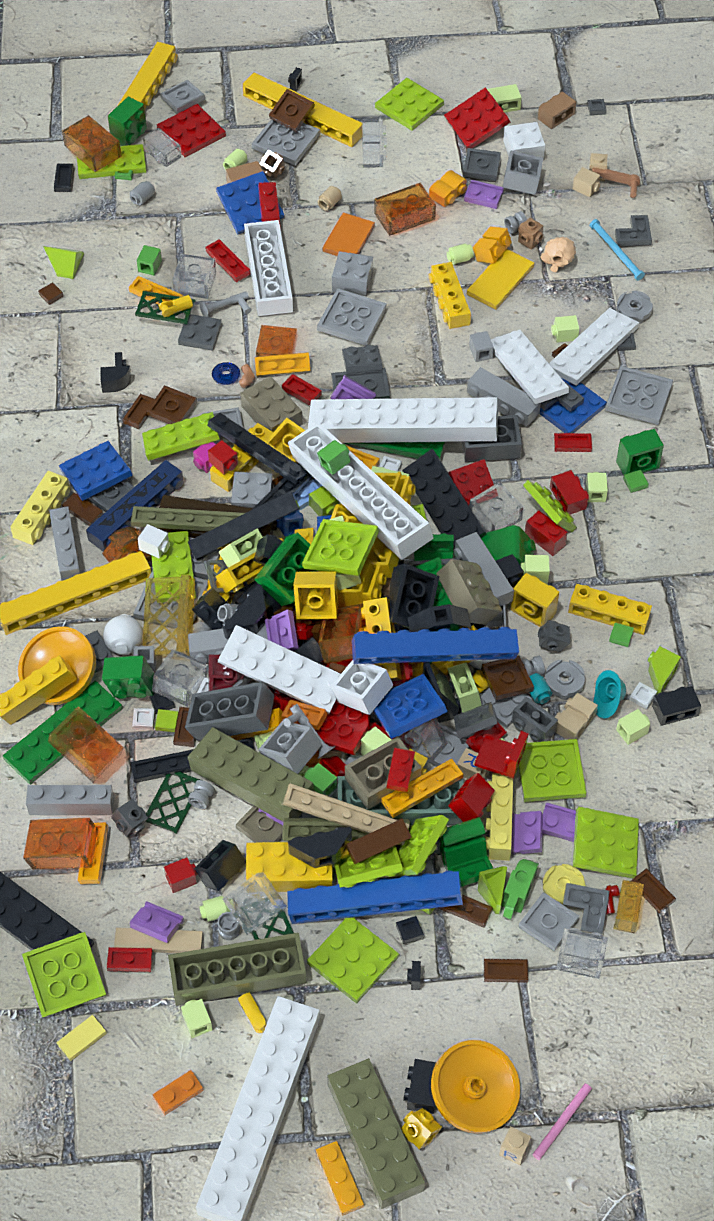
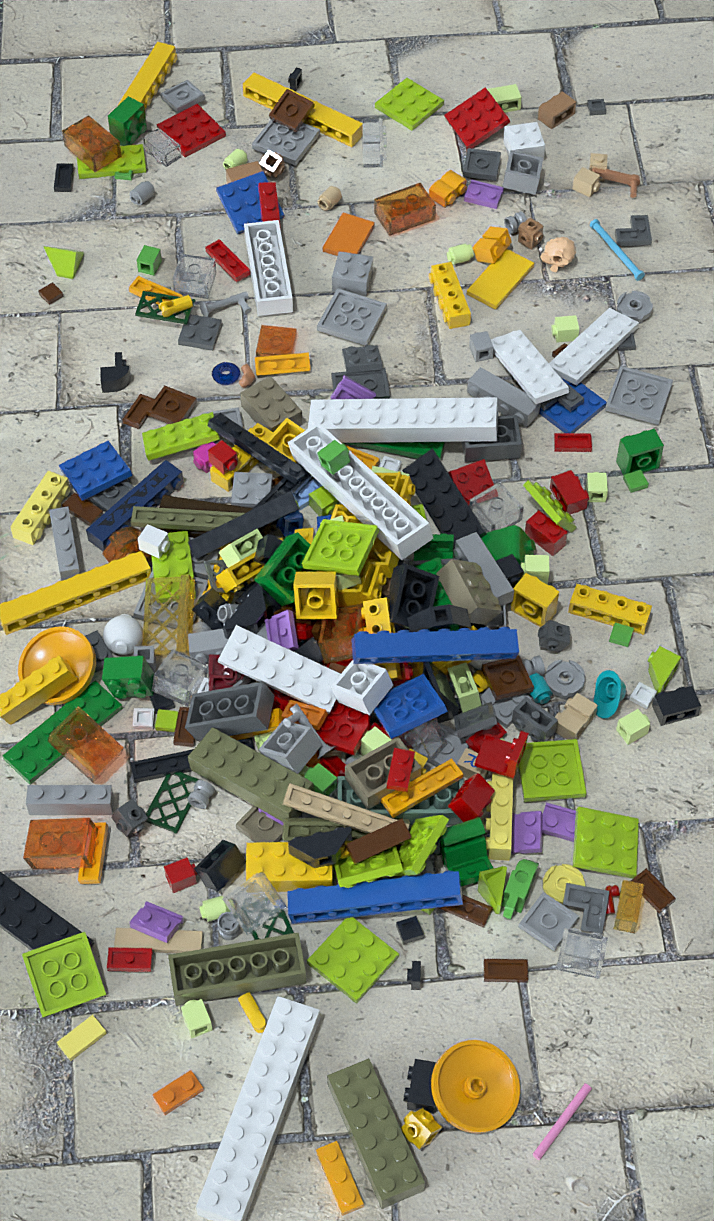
(301, 389): red plate -> none
(515, 1145): tan brick -> none

